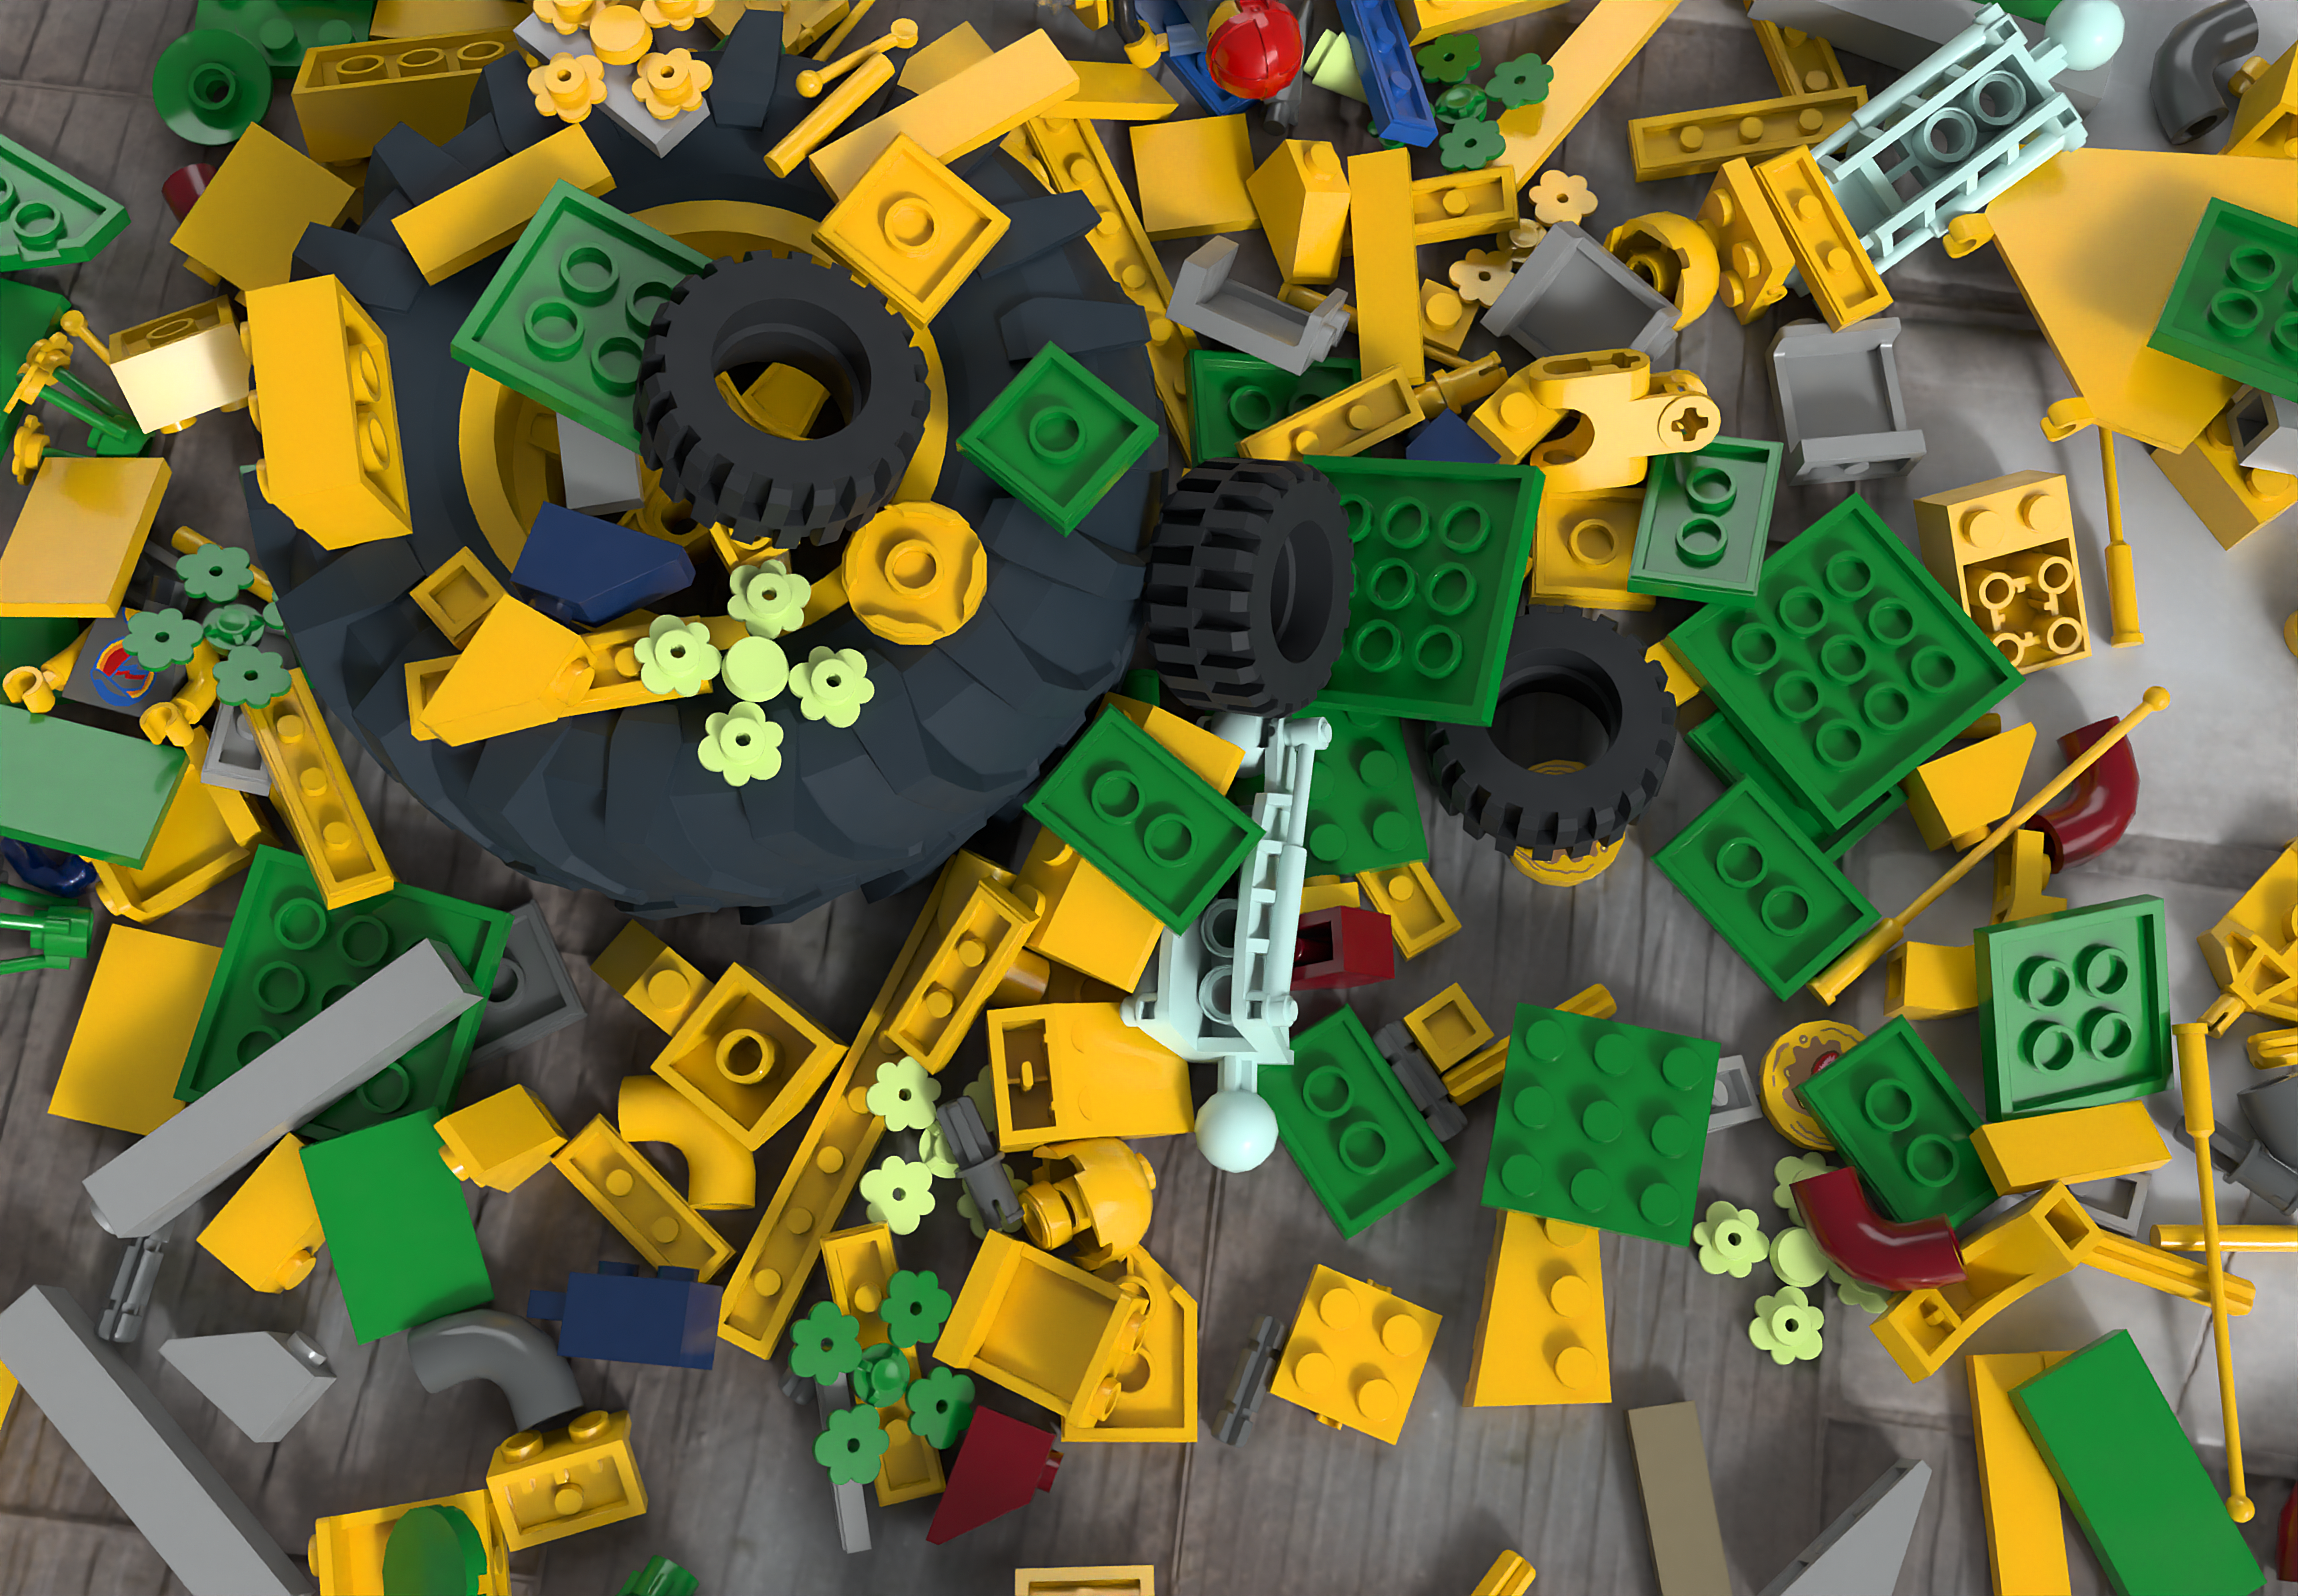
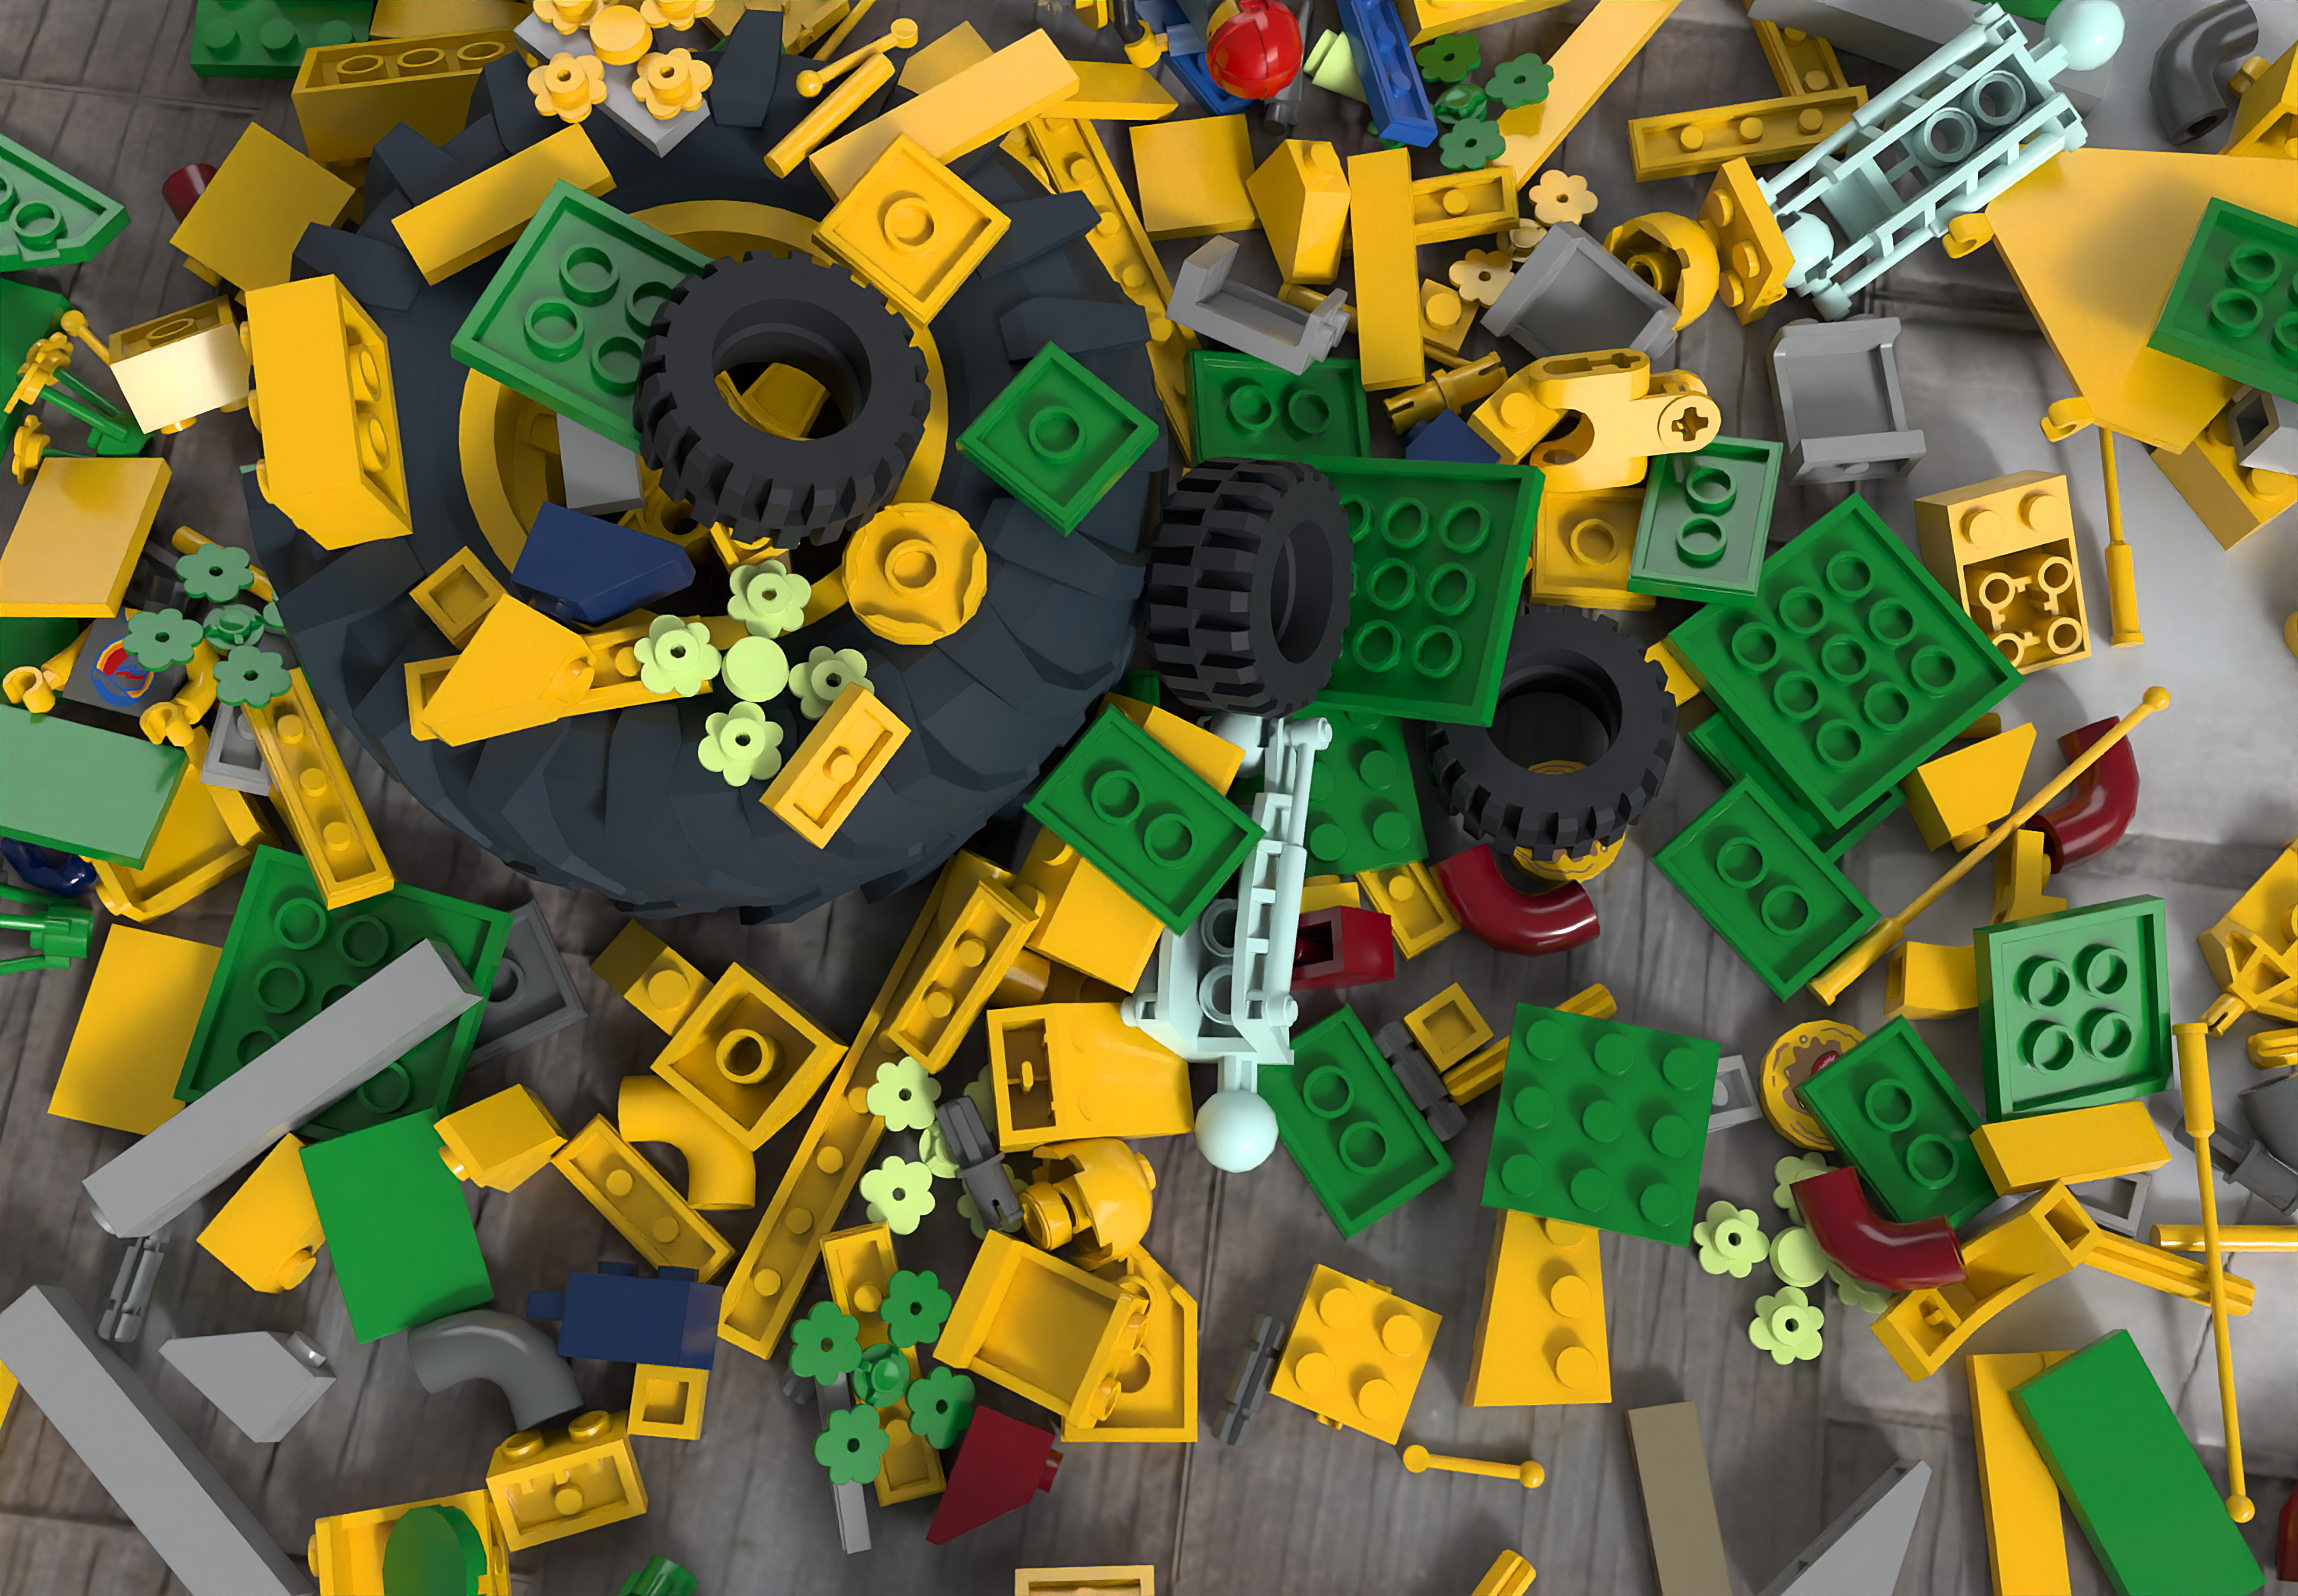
(195, 69): green dish -> none
(668, 1401): none -> yellow plate
(835, 765): none -> yellow plate
(1340, 422): yellow tile -> none
(1418, 1459): none -> yellow hinge
(1510, 918): none -> dark red cylinder
(1821, 239): yellow tile -> none

